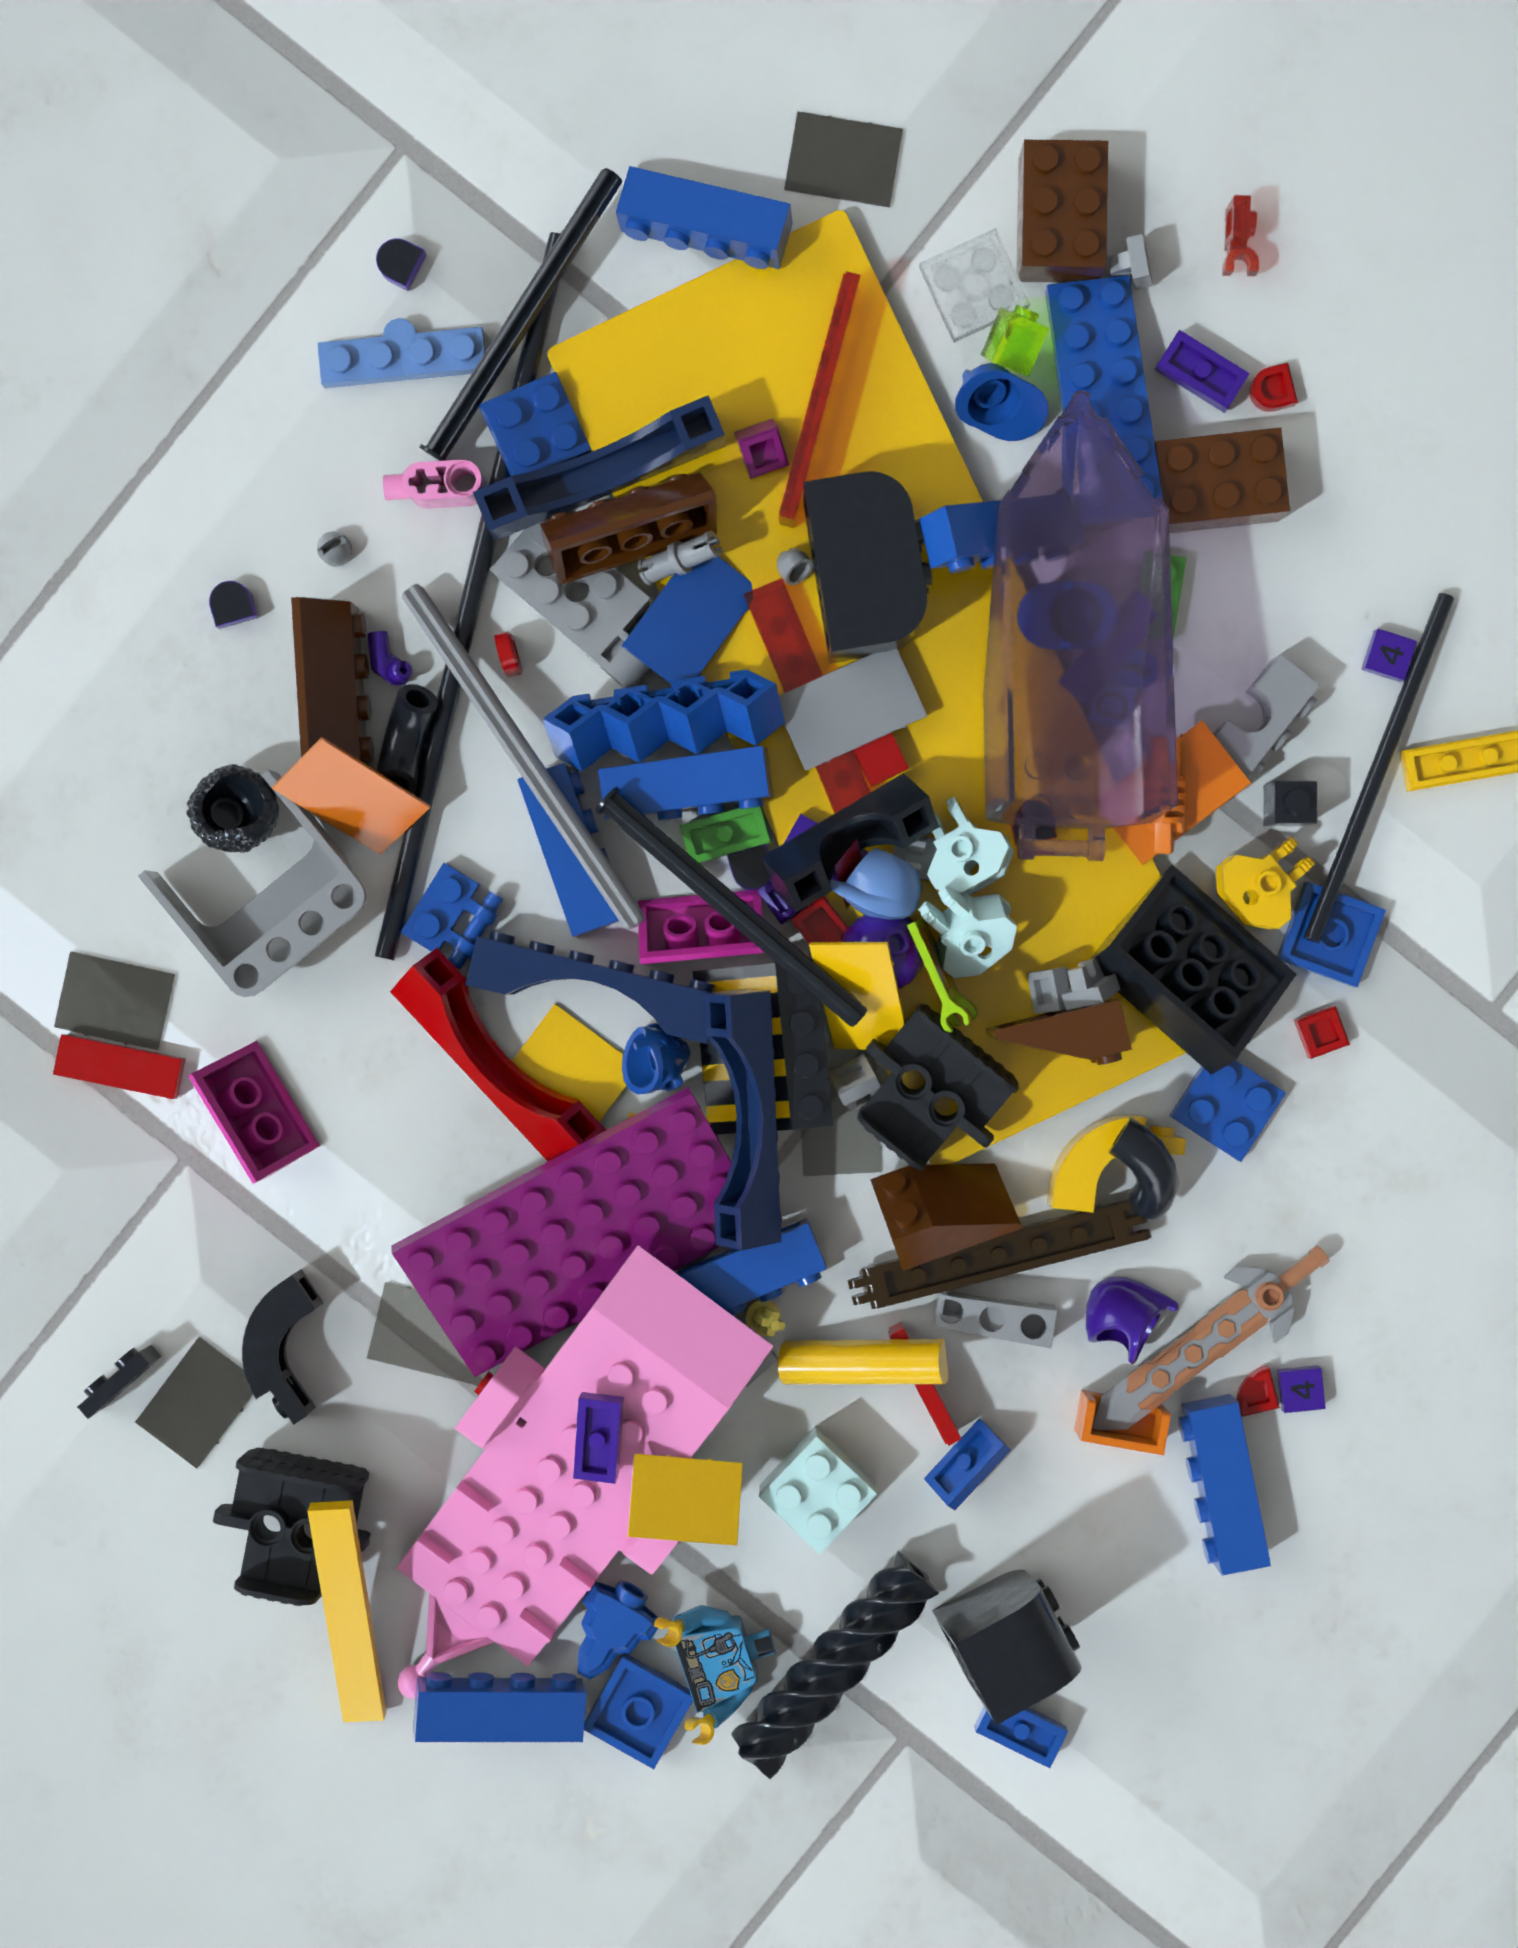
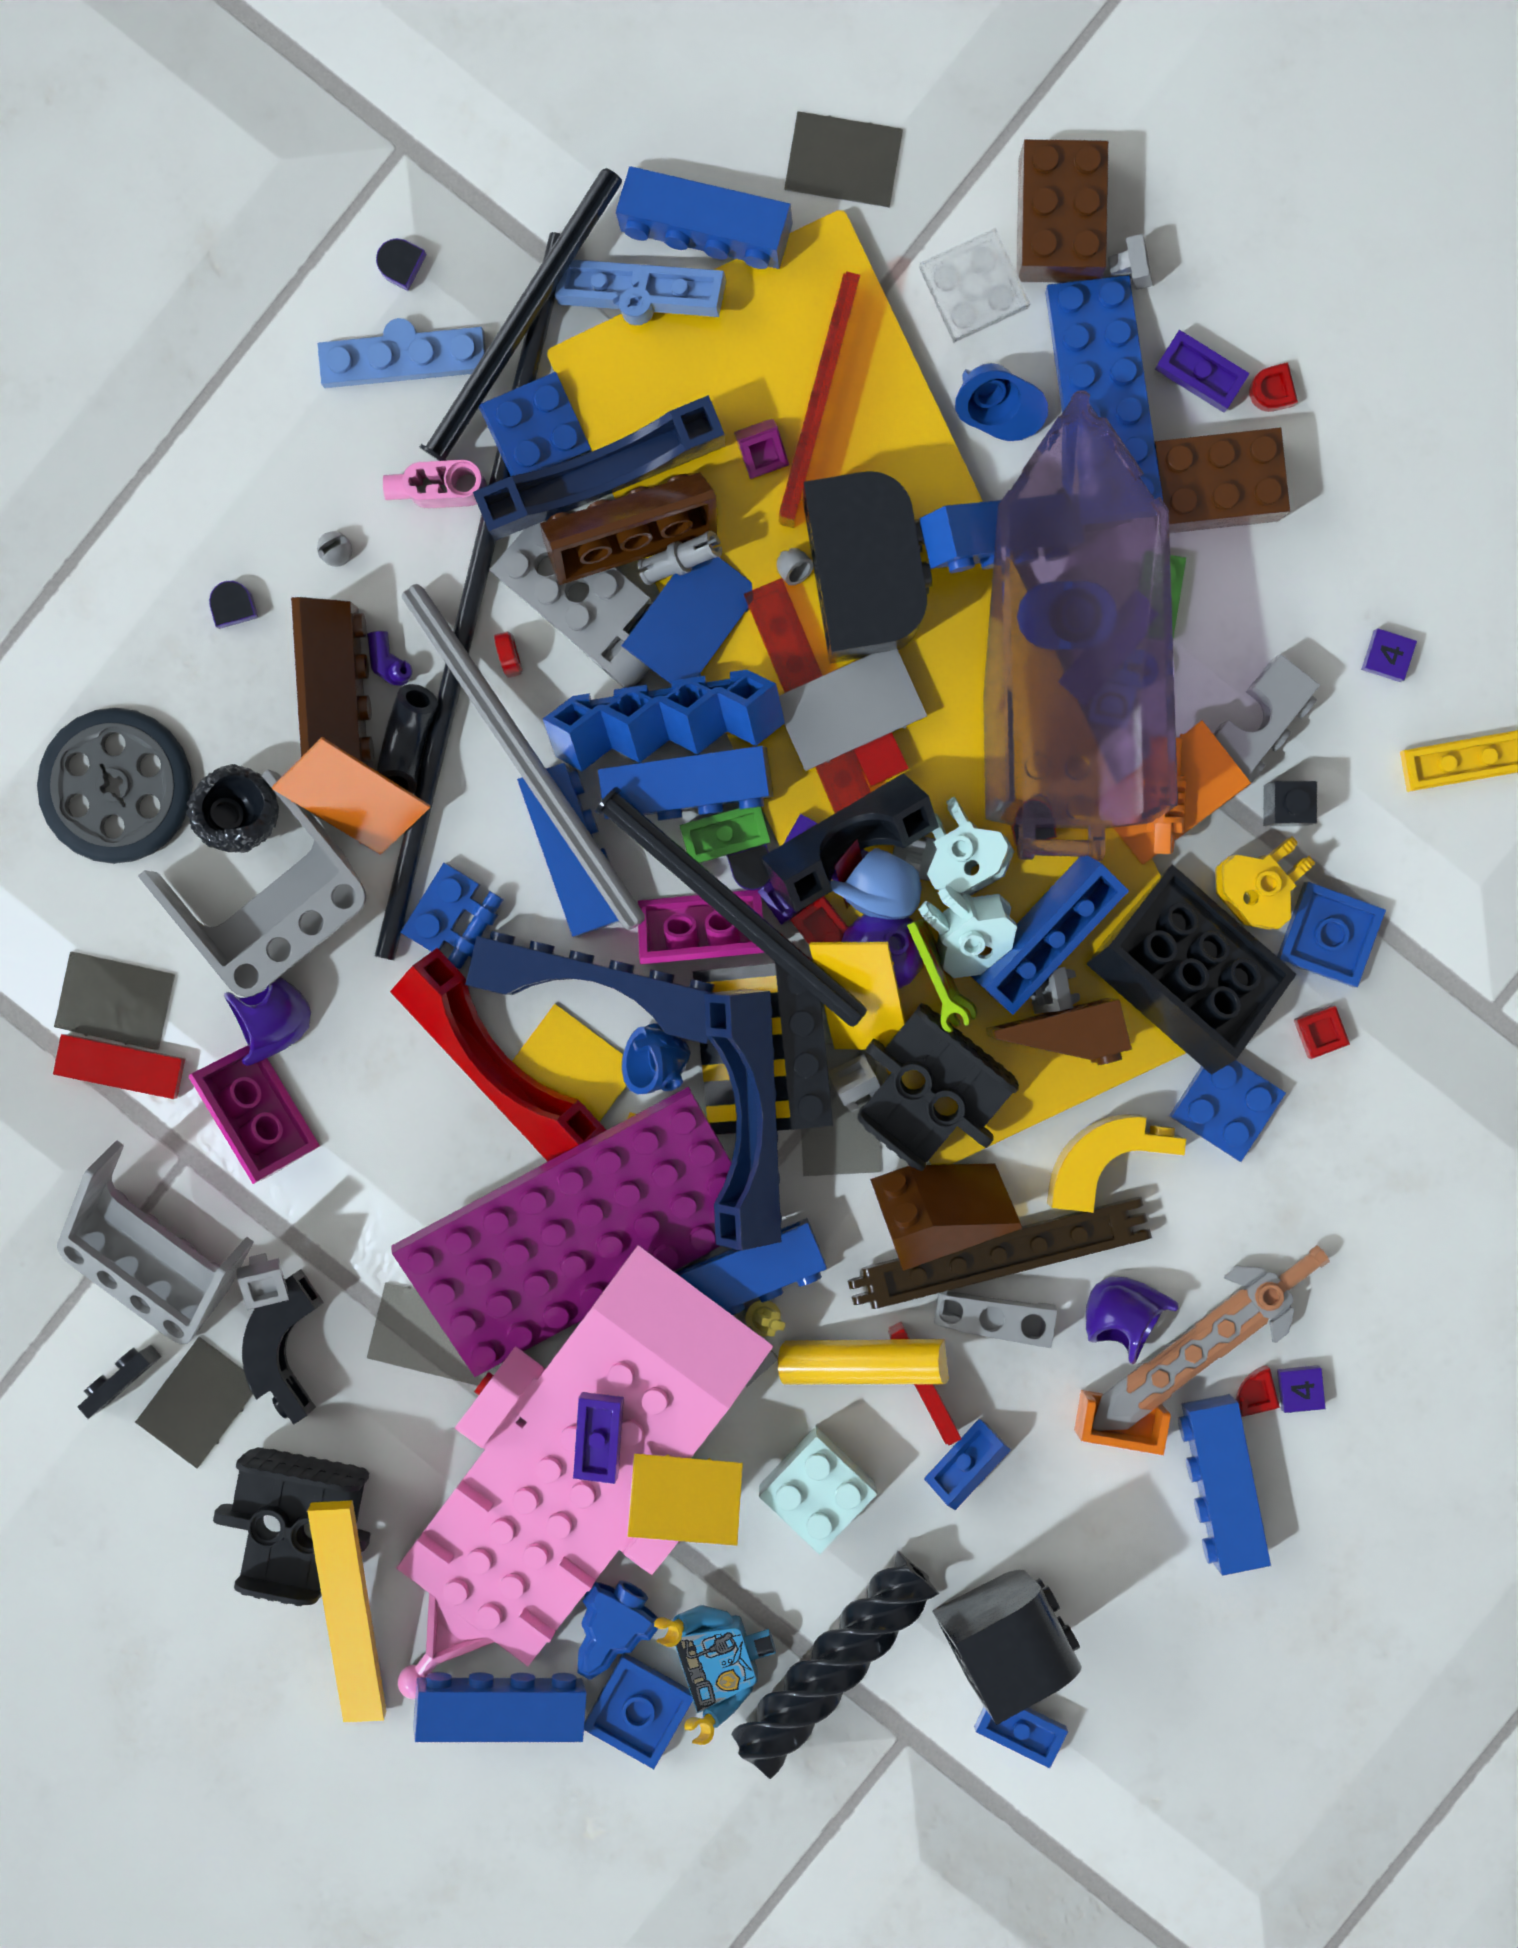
(88, 736): none -> wedge
(140, 1259): none -> light grey windscreen
(262, 1282): none -> light grey tile
(270, 1019): none -> dark purple piece
(642, 289): none -> medium blue hinge
(1015, 339): clear neon green brick -> none
(1052, 931): none -> blue brick
(1089, 985): light grey tile -> none
(1152, 1167): black cylinder -> none
(1239, 227): clear red plate -> none
(1379, 768): black piece -> none

